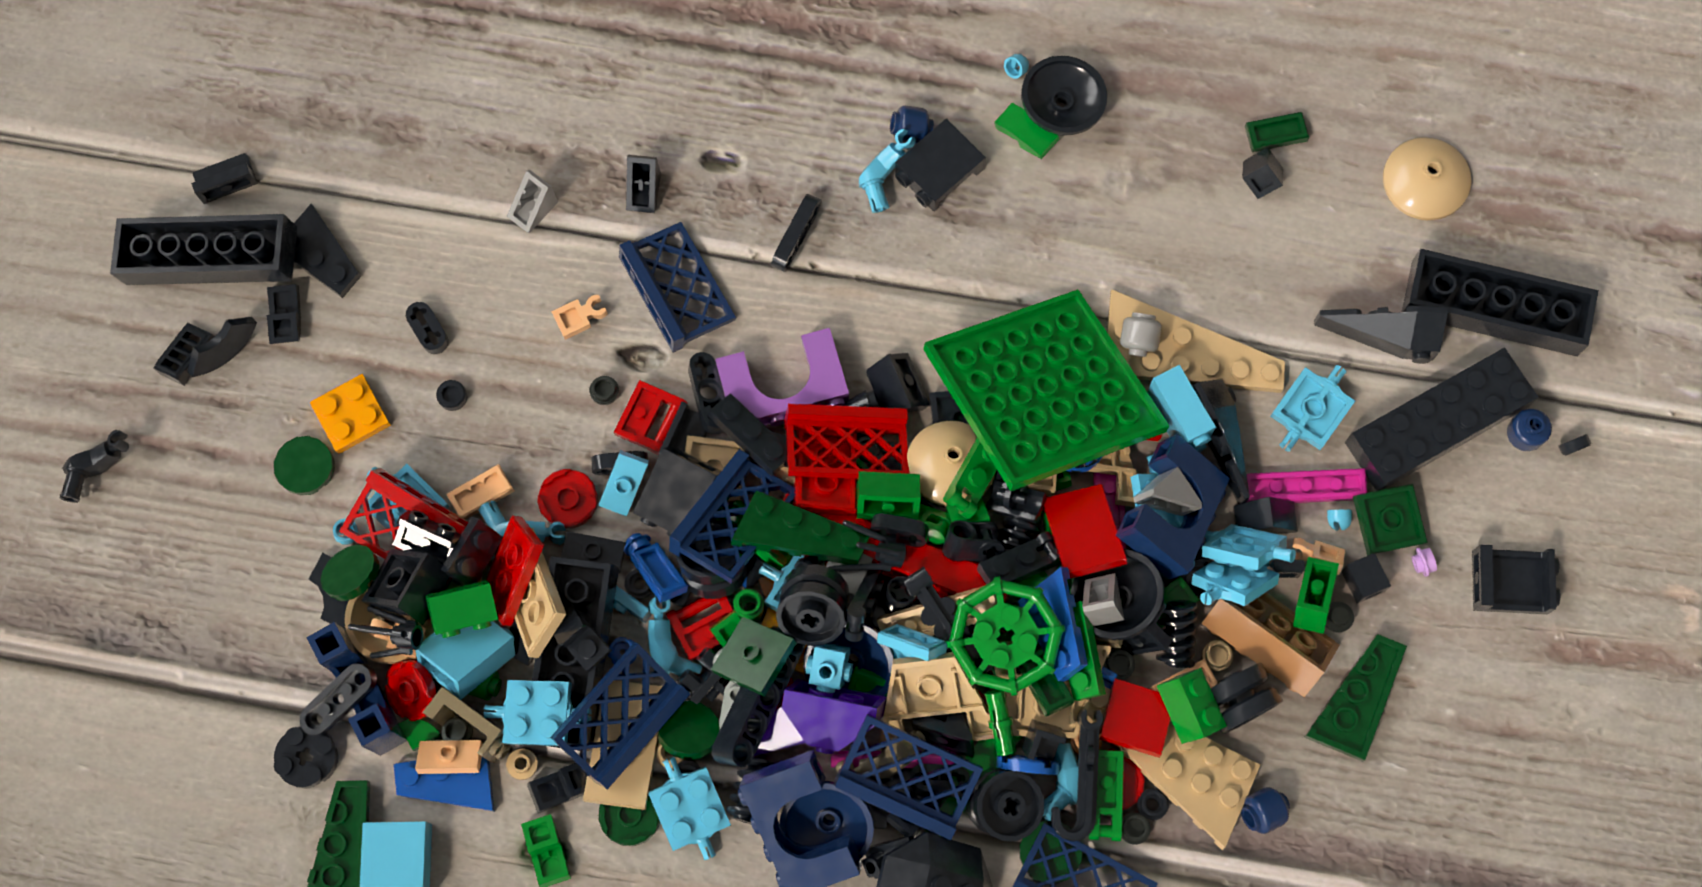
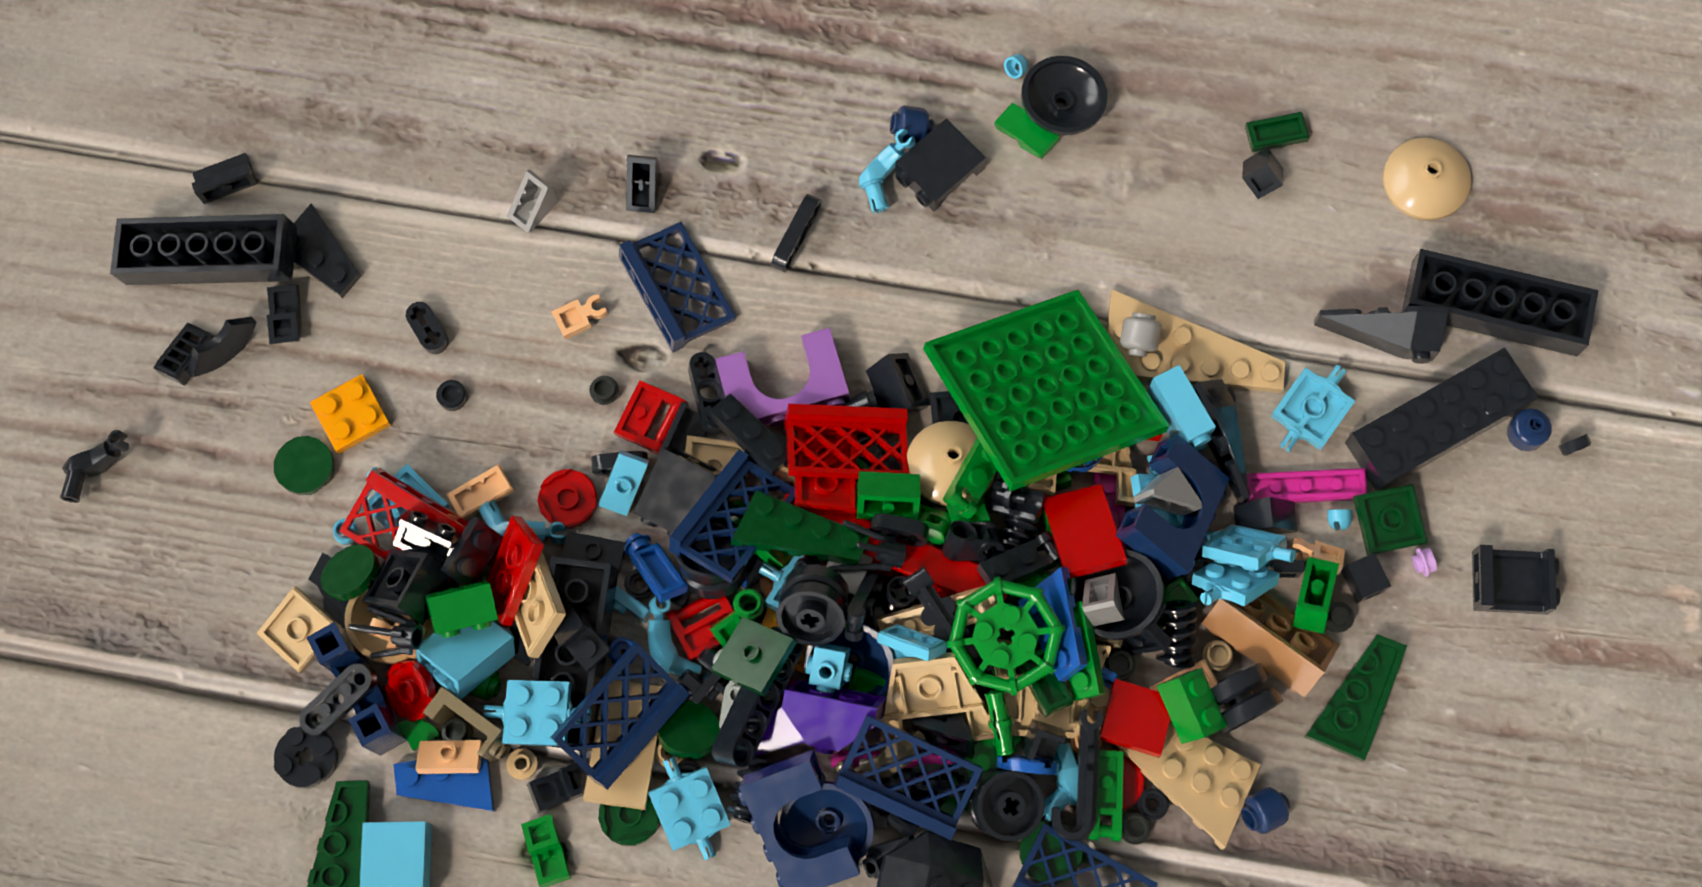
(291, 624): none -> tan tile

